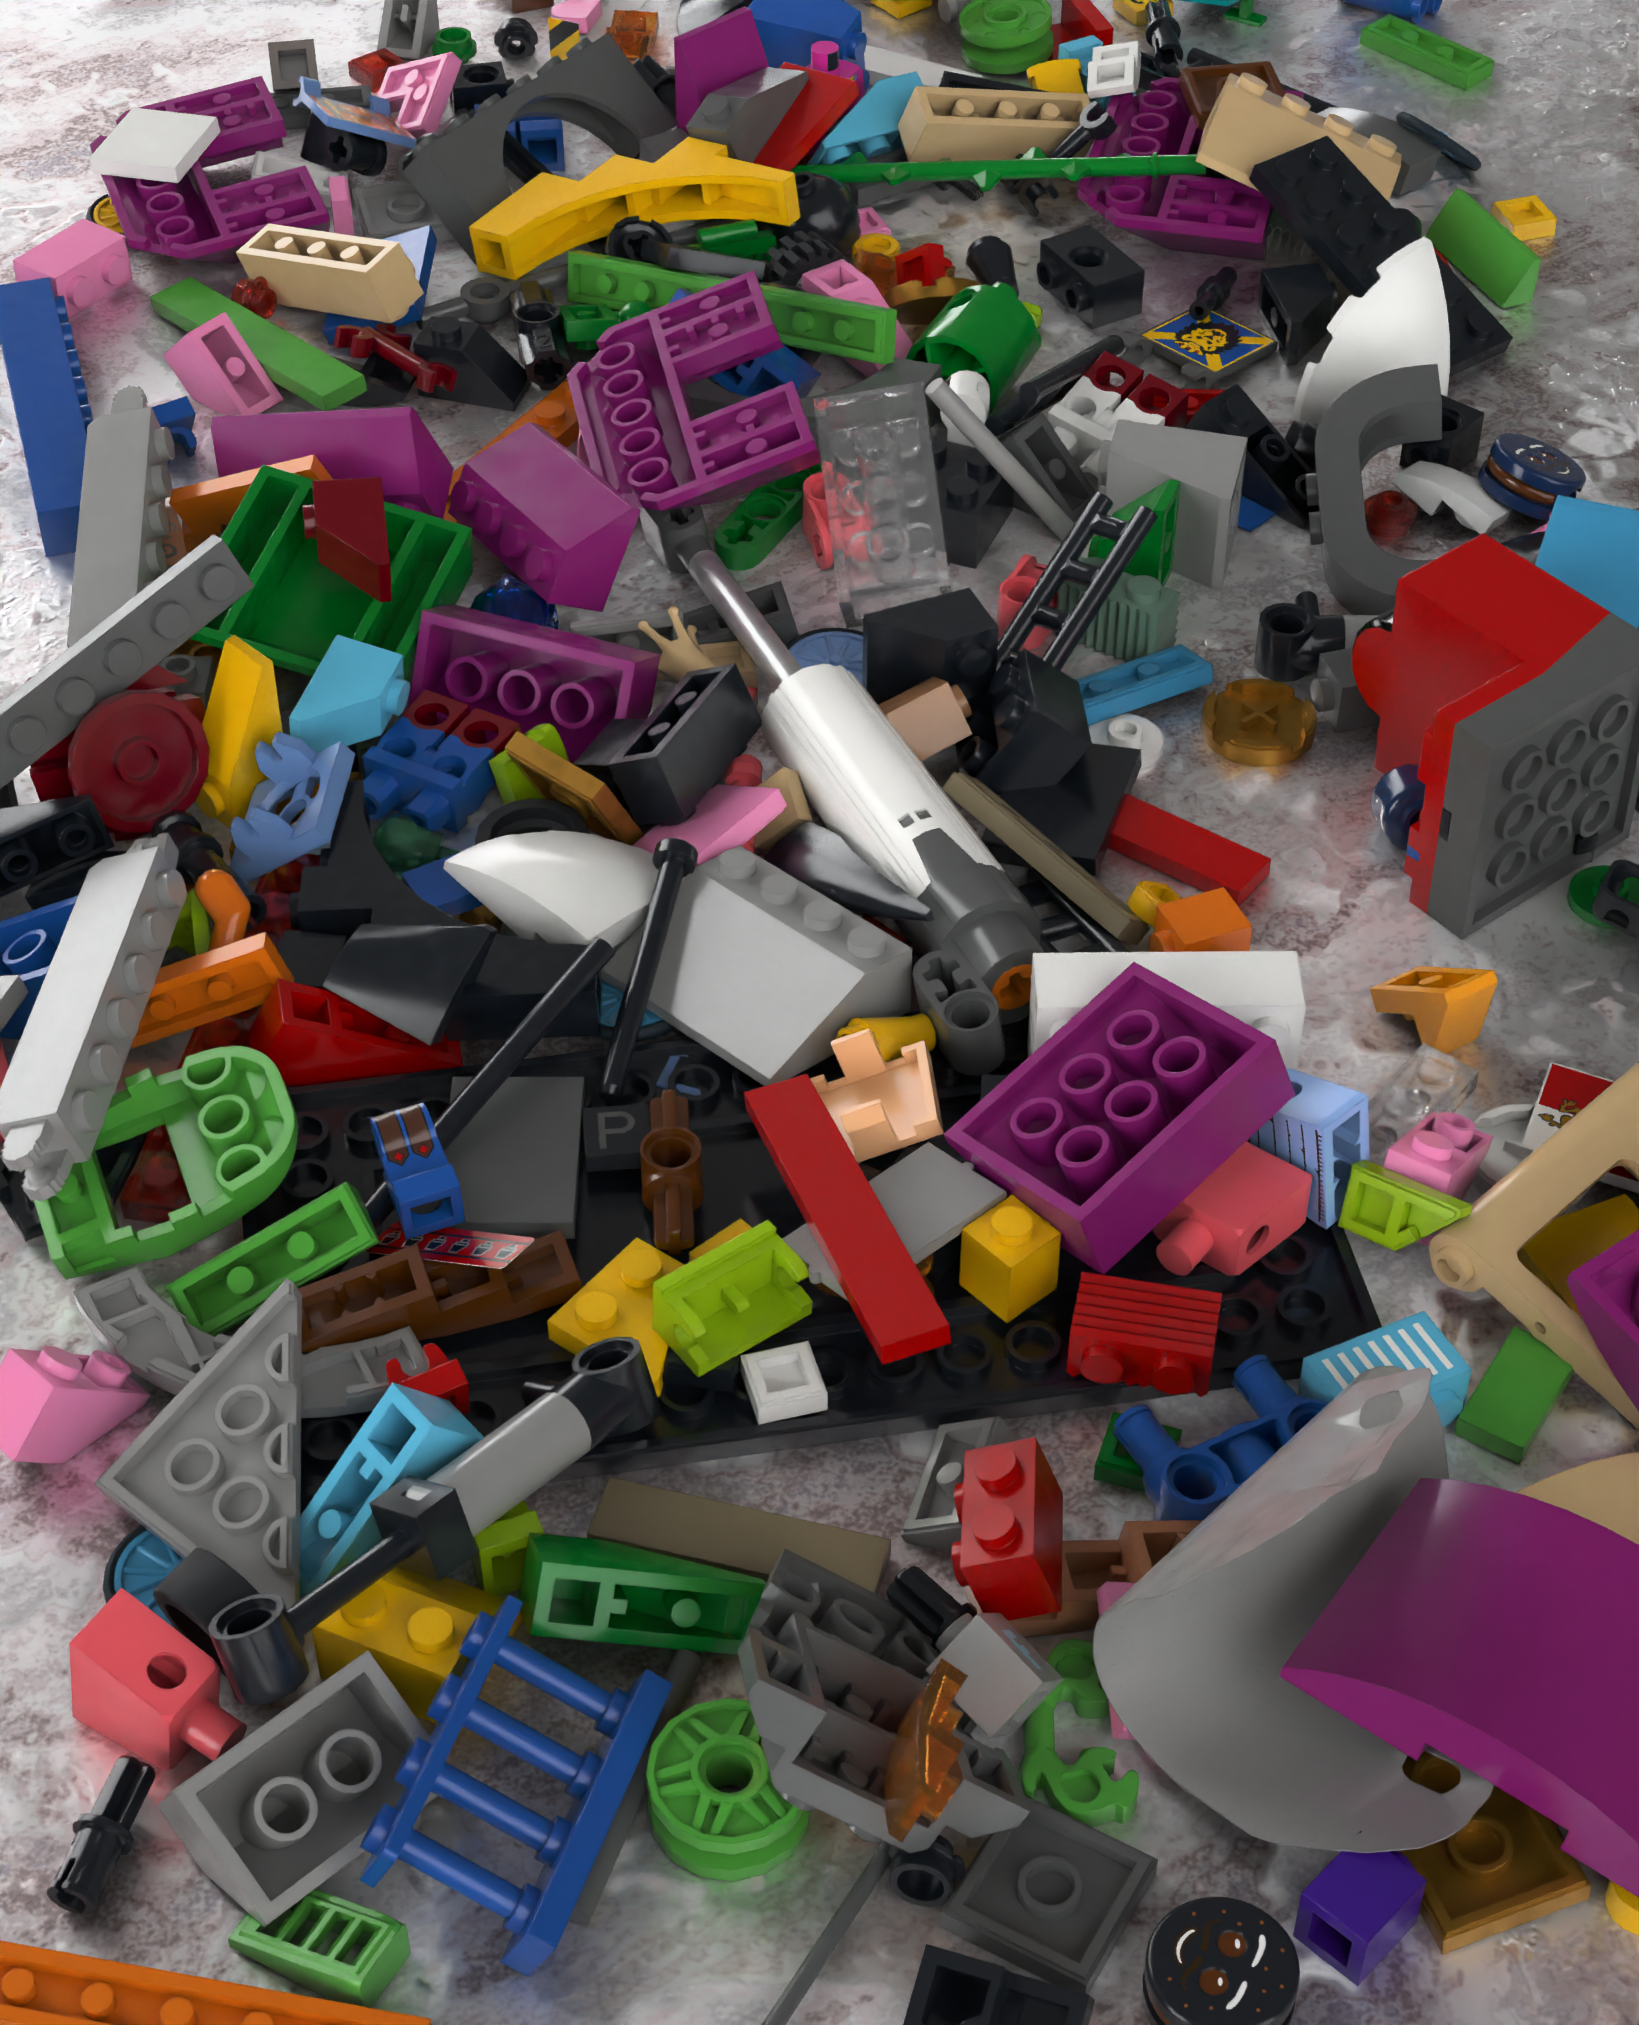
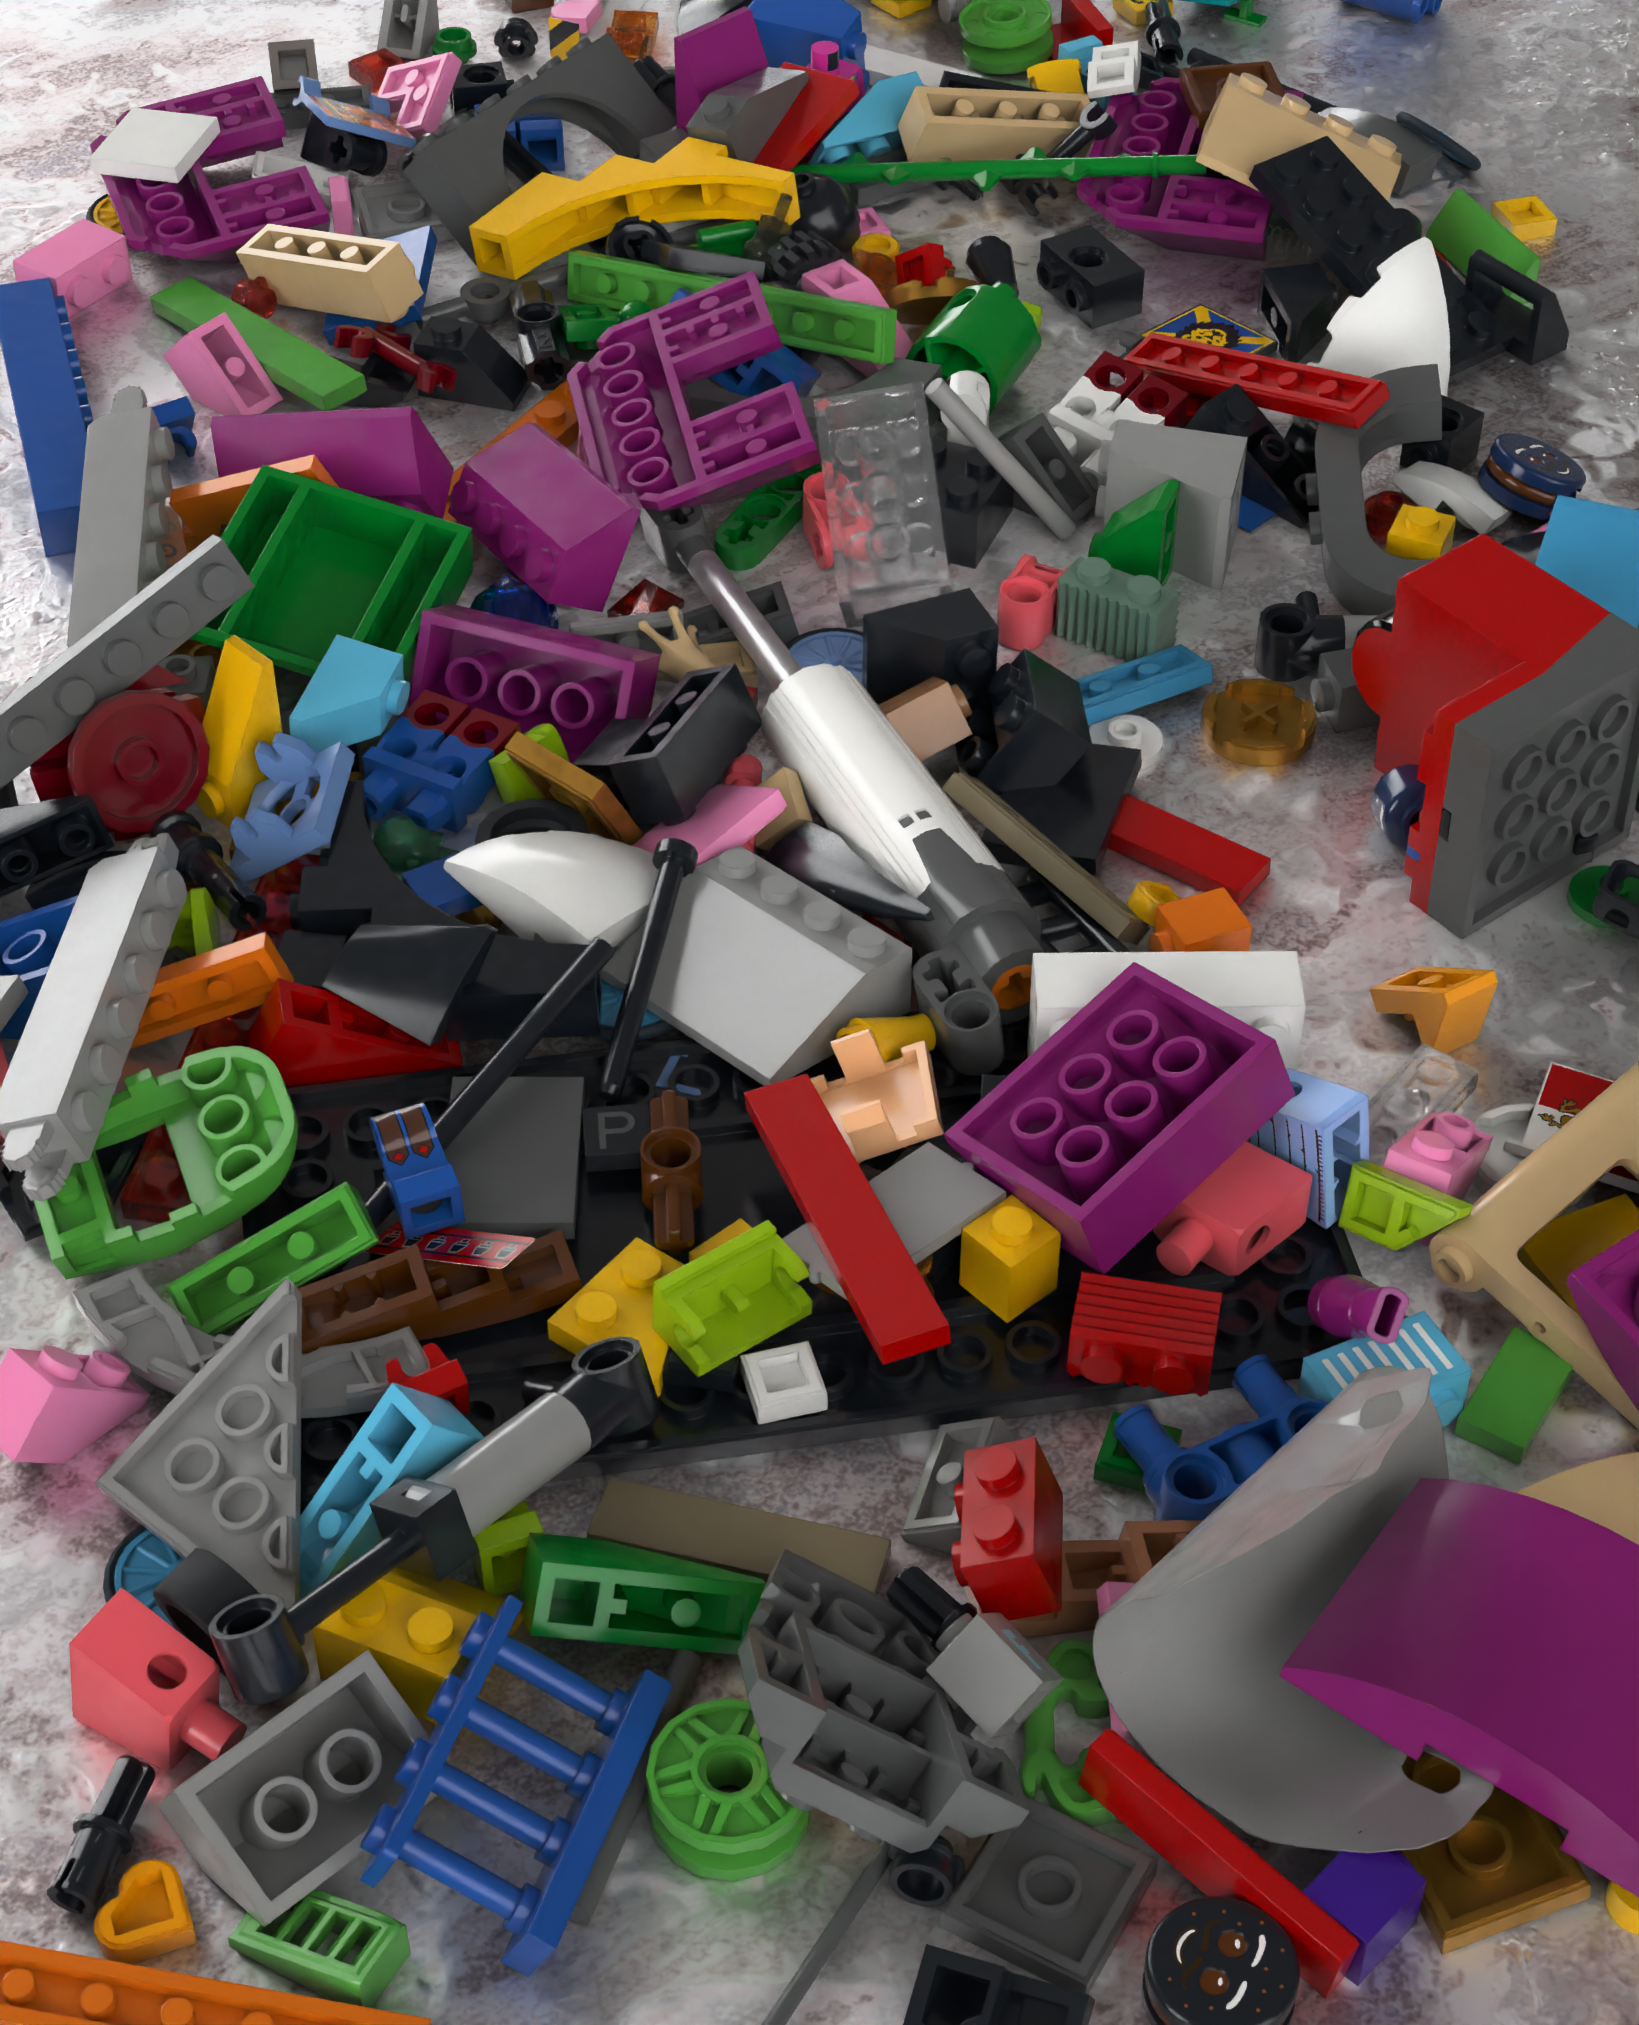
(146, 1916): none -> light orange tile
(225, 905): orange arm -> none
(351, 532): dark red slope -> none
(645, 598): none -> clear red slope
(769, 231): none -> clear smoke piece
(924, 1753): clear orange slope -> none
(1050, 386): black bar -> none
(1066, 566): black bar -> none
(1213, 293): black bar -> none
(1213, 1855): none -> red tile
(1267, 381): none -> red tile
(1357, 1308): none -> magenta piece
(1420, 533): none -> yellow brick
(1427, 51): bright green tile -> none
(1535, 332): none -> black tile

